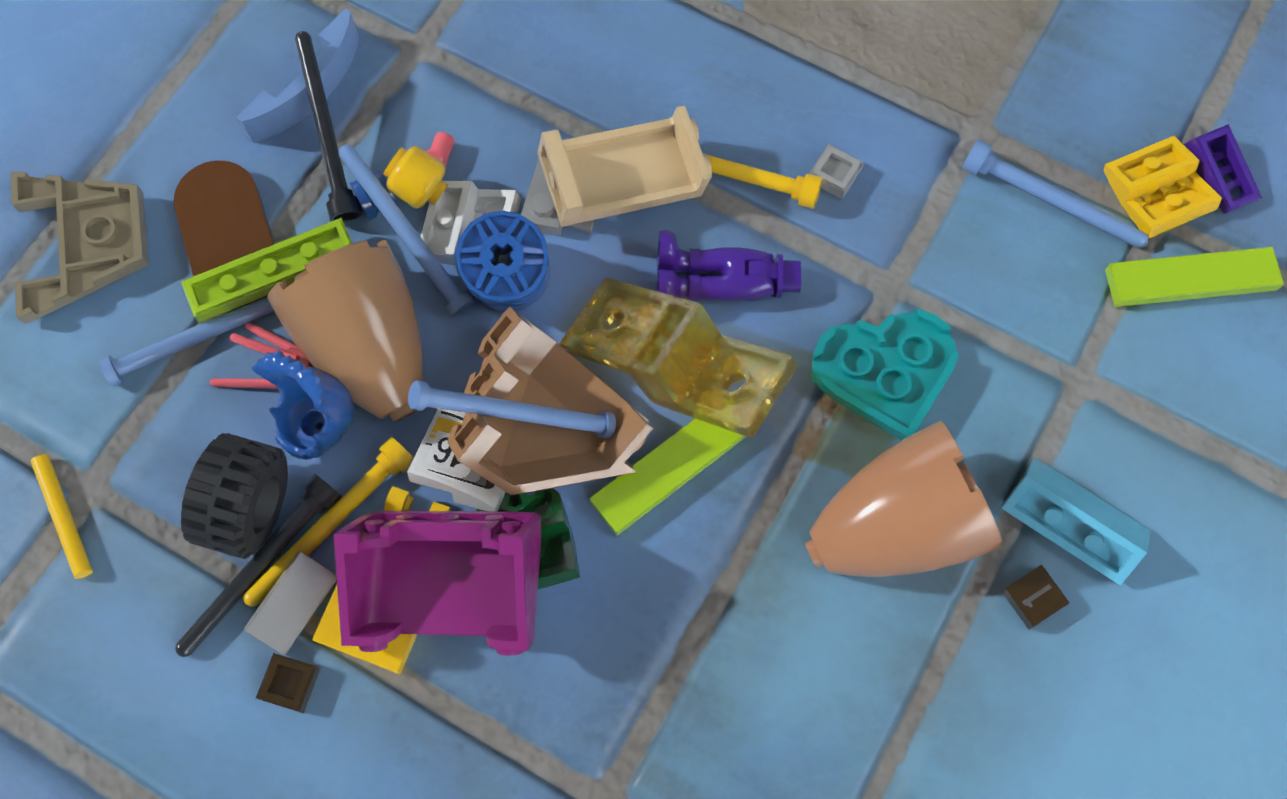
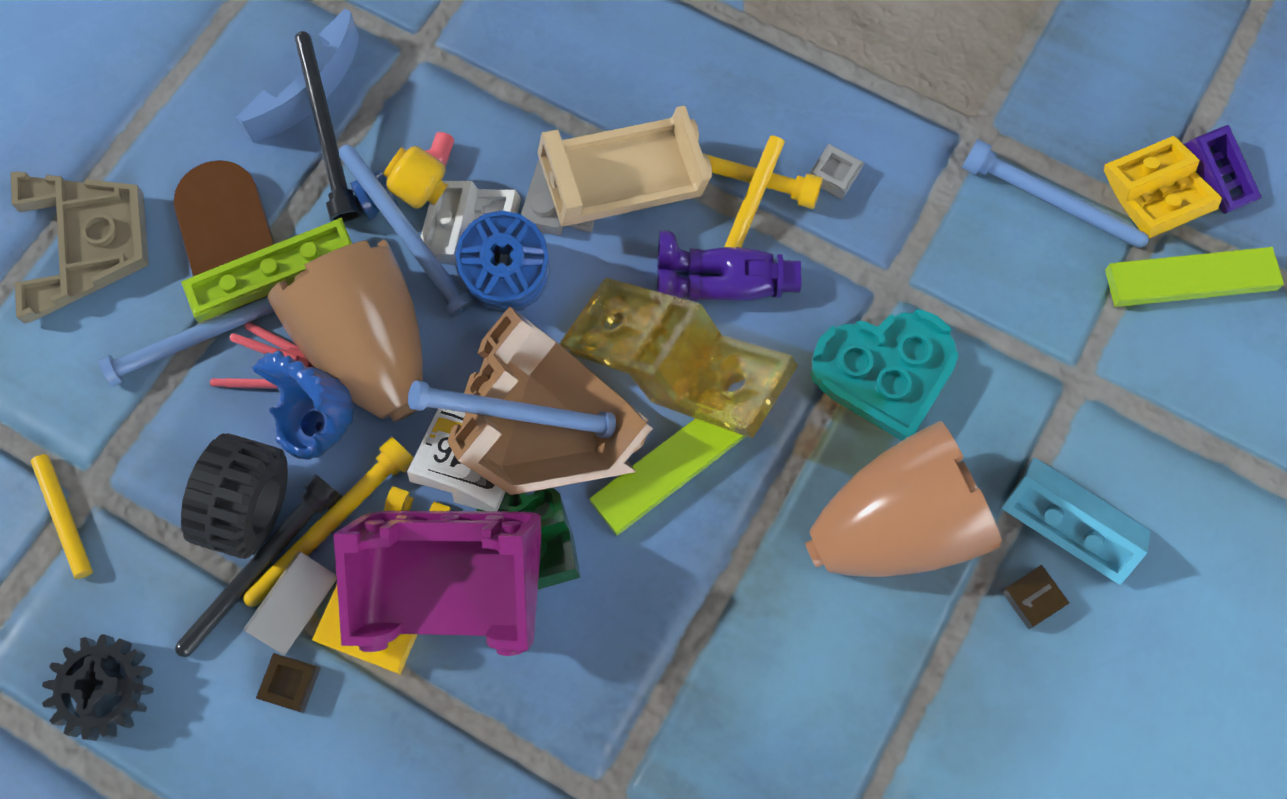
(95, 666): none -> black gear
(755, 192): none -> yellow bar

